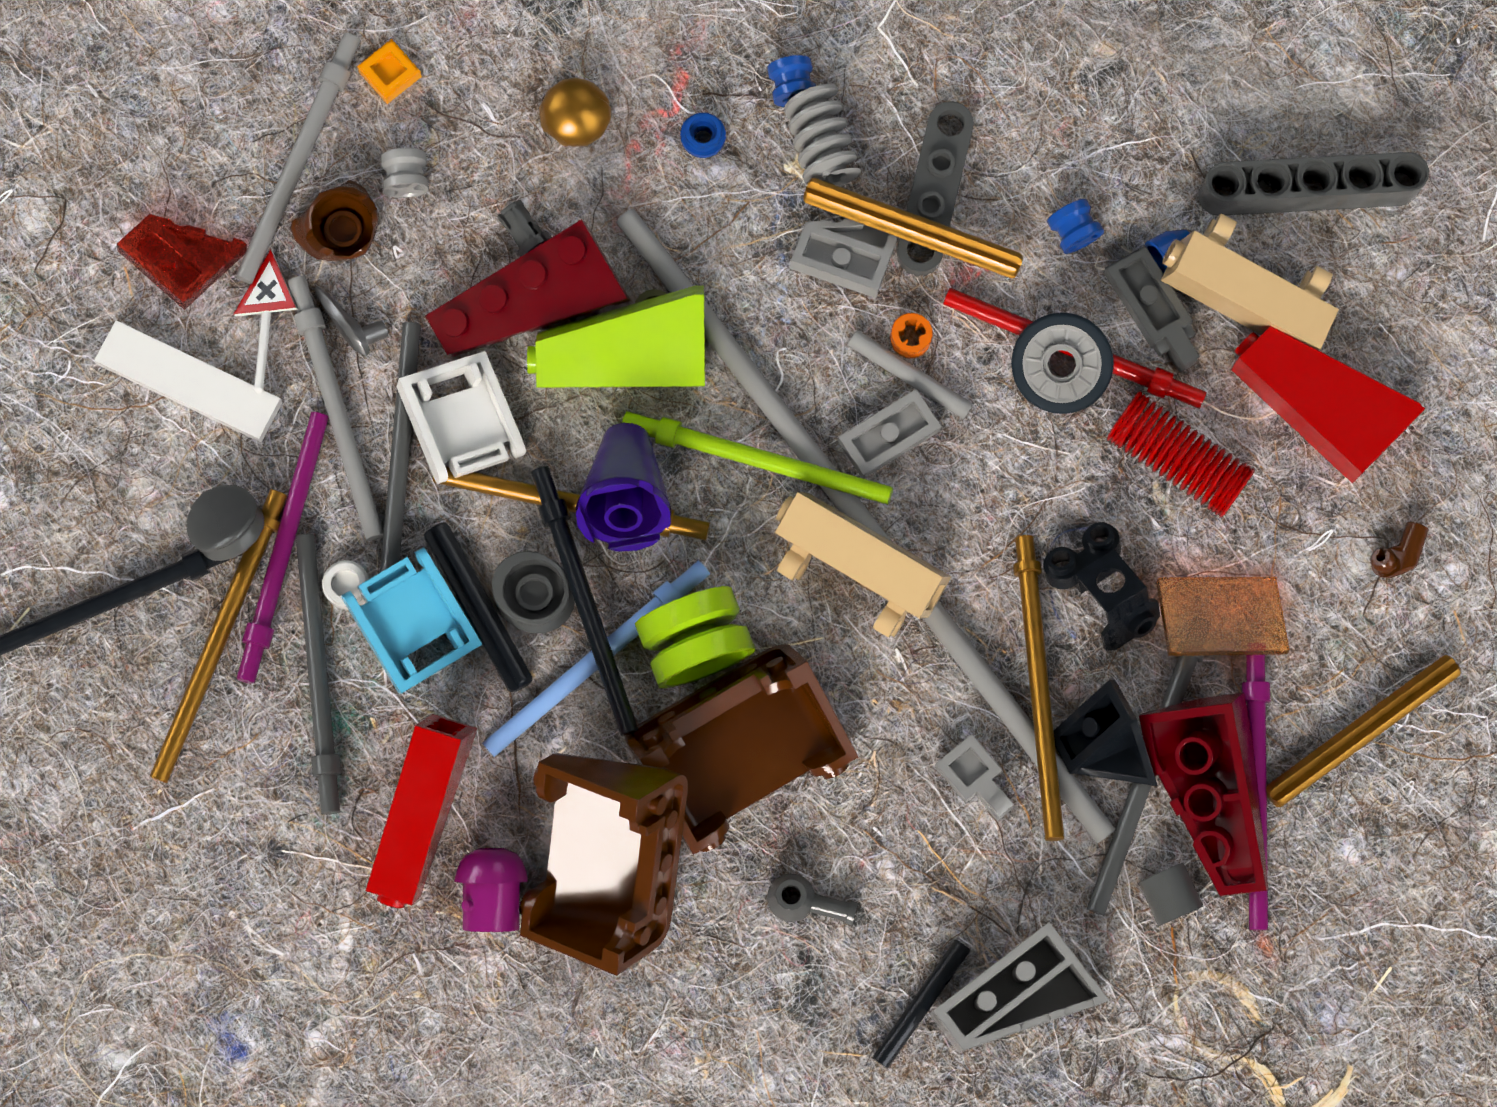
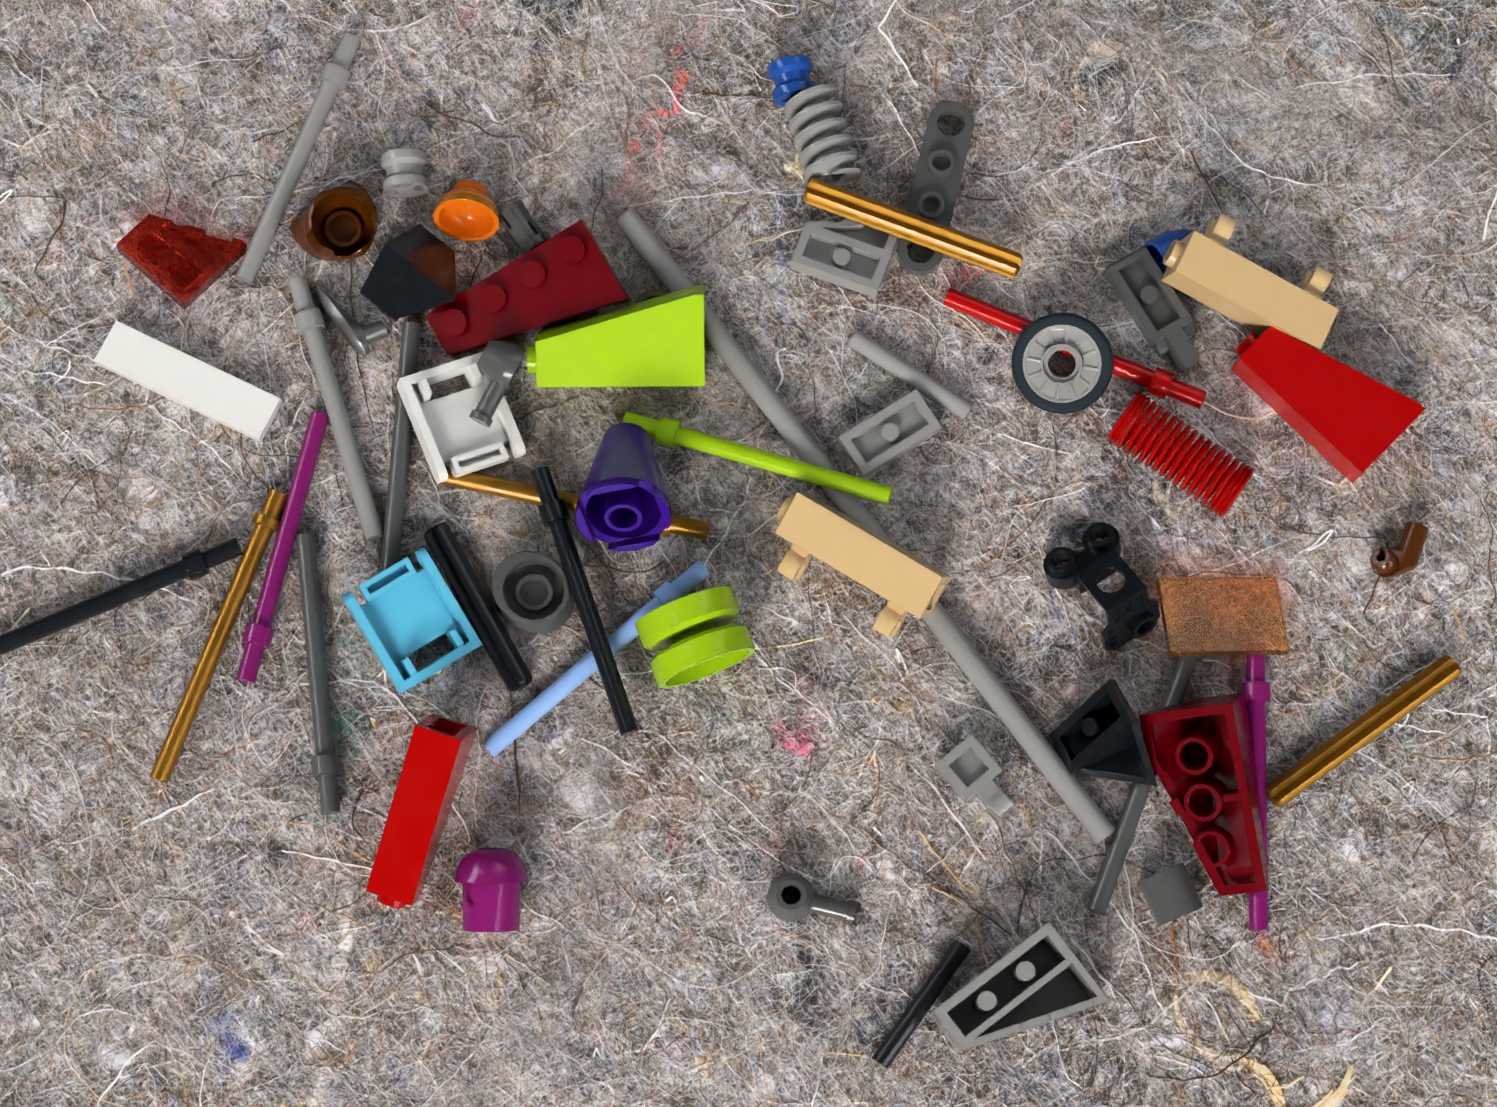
(224, 522): dark grey piece -> none
(265, 295): piece -> none
(341, 578): white tile -> none
(389, 71): light orange tile -> none
(412, 275): none -> black slope
(467, 212): none -> orange piece
(500, 364): none -> dark grey bar
(575, 112): pearl gold hair -> none
(607, 860): reddish brown windscreen -> none
(703, 122): blue plate -> none
(744, 740): reddish brown windscreen -> none
(924, 340): orange bush -> none
(1027, 570): pearl gold bar -> none
(1075, 226): blue wheel -> none
(1330, 171): dark grey beam -> none

